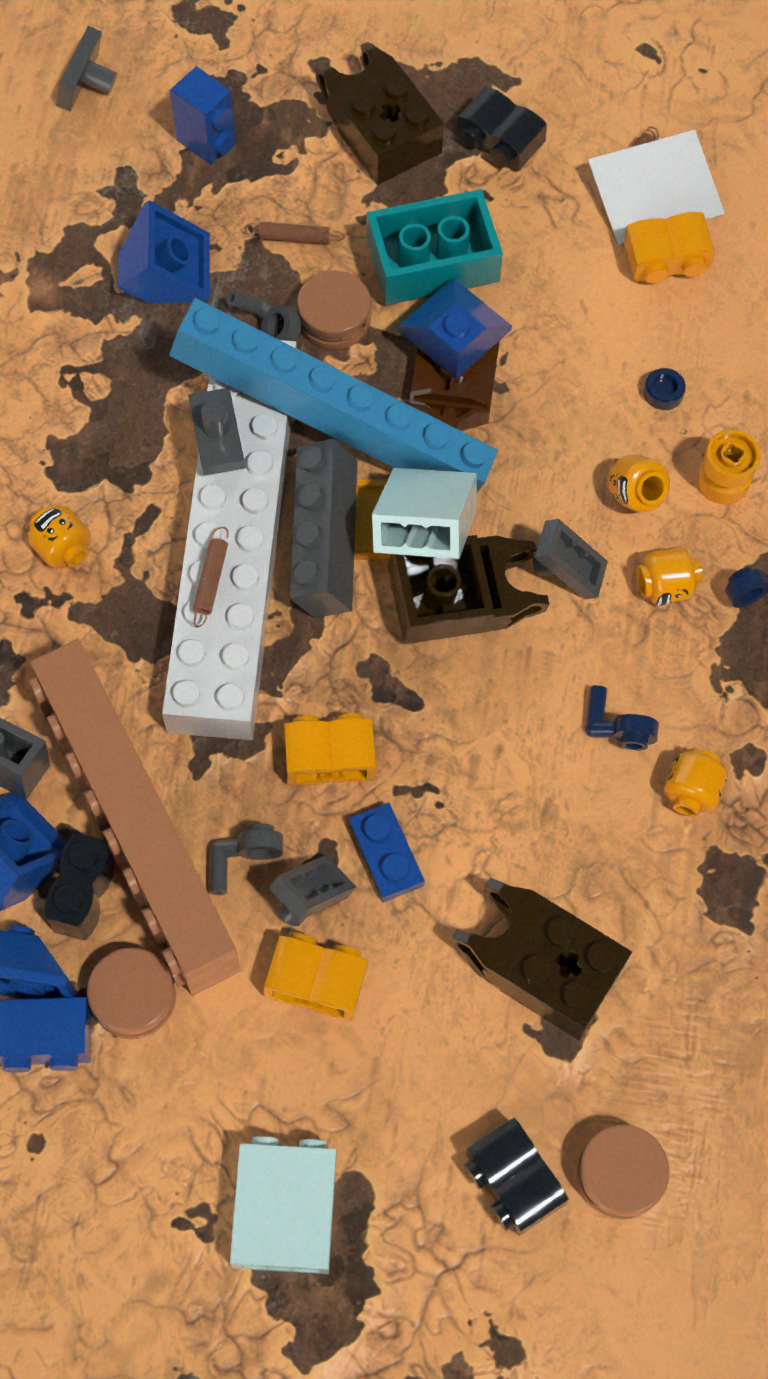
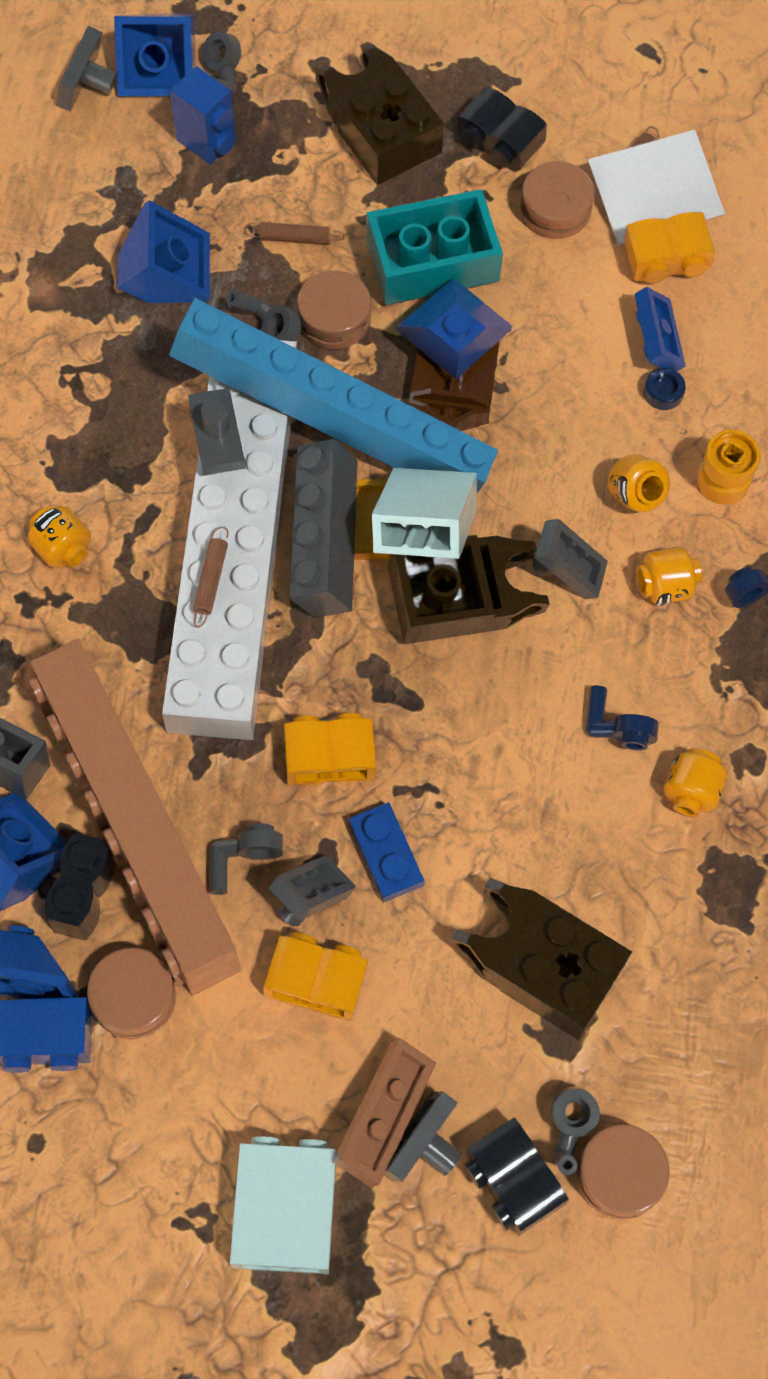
(153, 52): none -> blue slope
(223, 55): none -> dark grey plate
(384, 1113): none -> nougat plate
(423, 1141): none -> dark grey tile
(557, 200): none -> nougat head
(572, 1128): none -> dark grey plate
(659, 329): none -> blue plate

